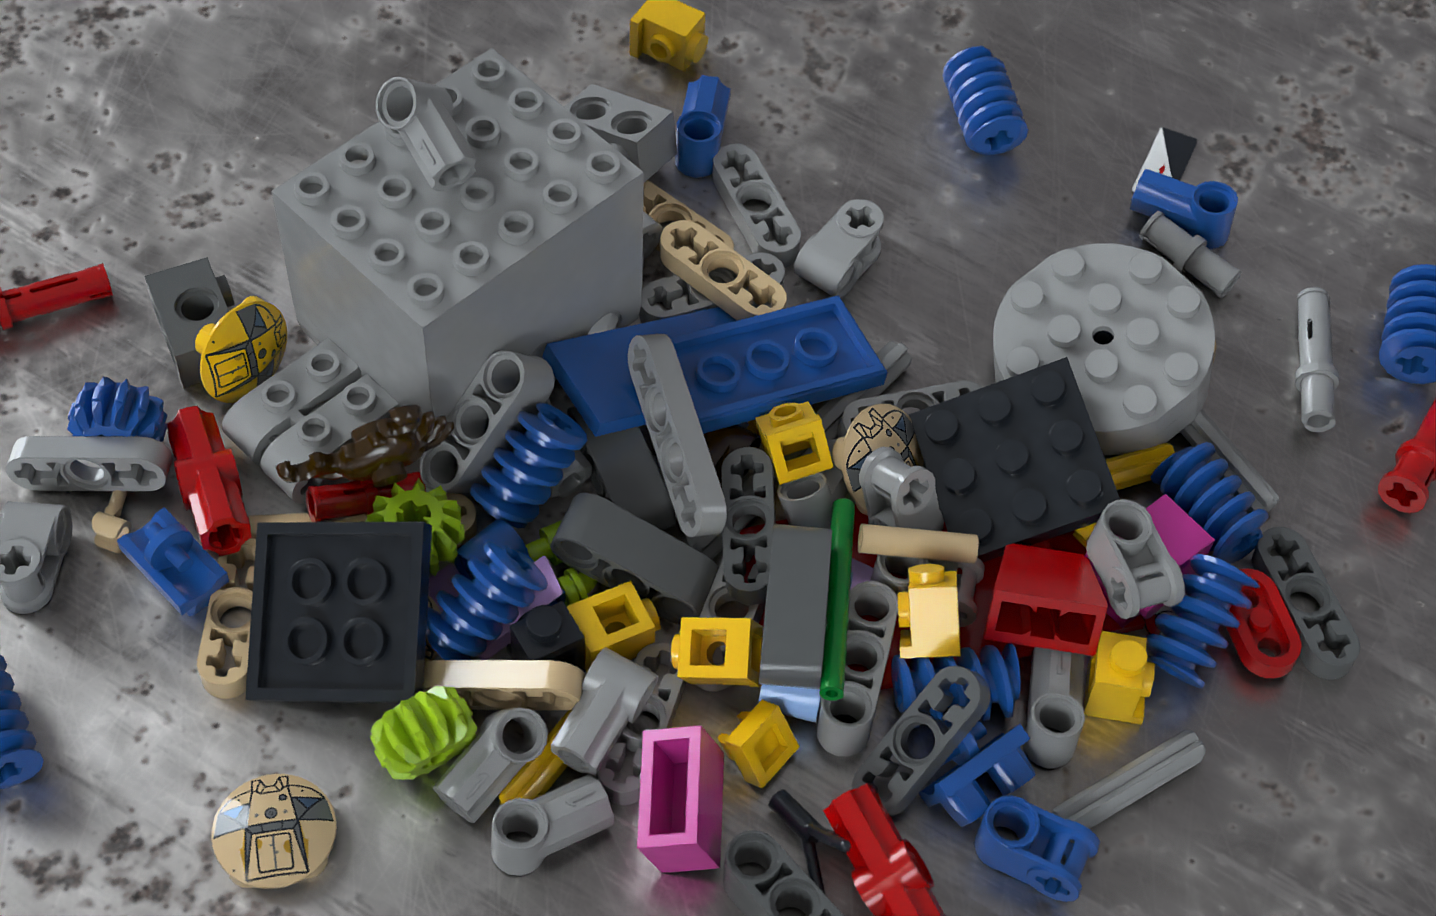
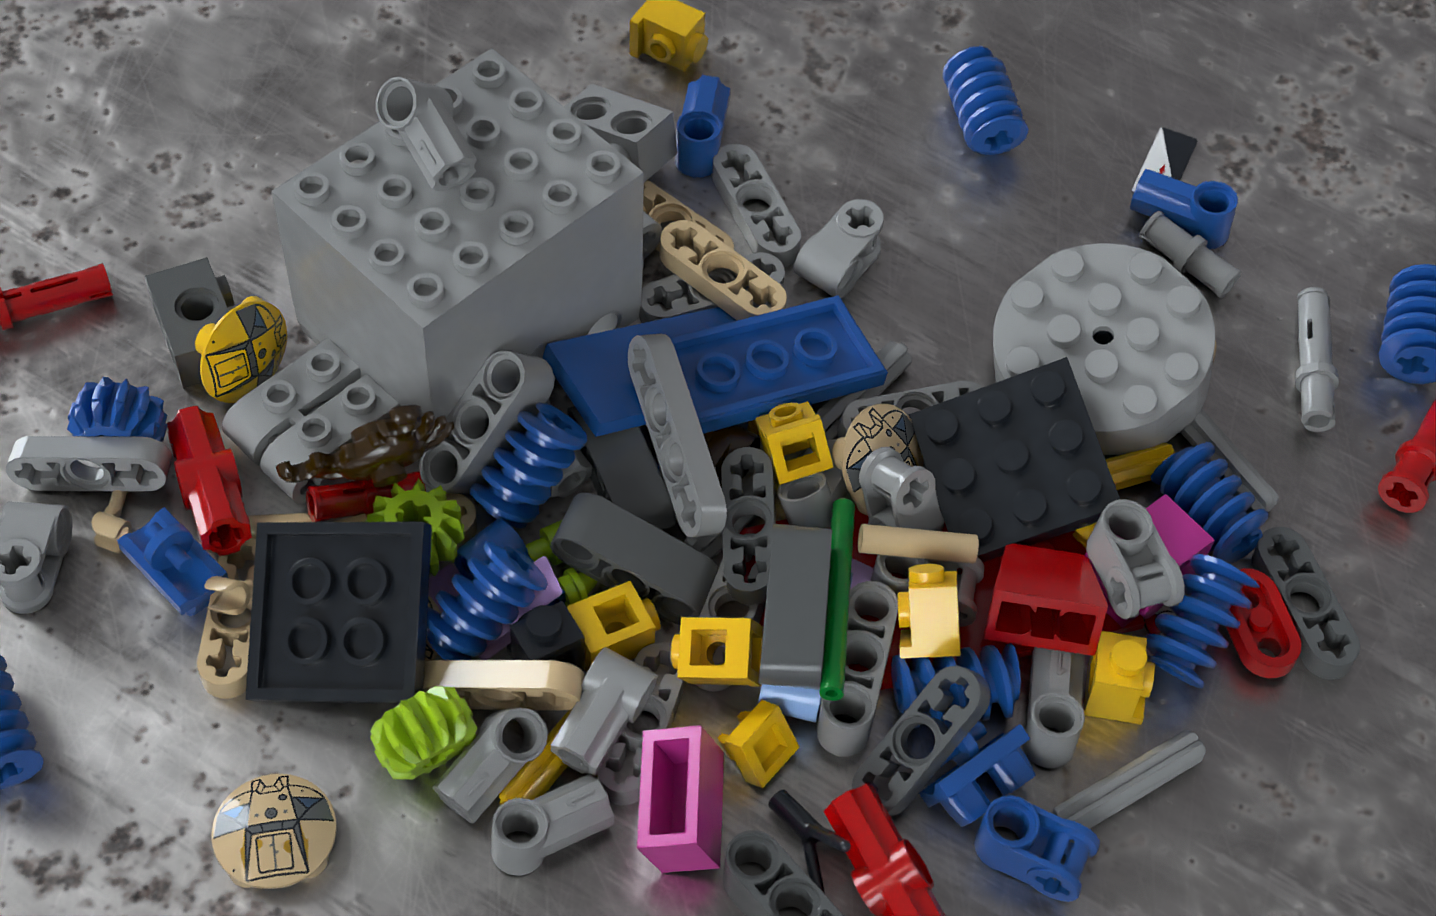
(234, 594): none -> tan hand

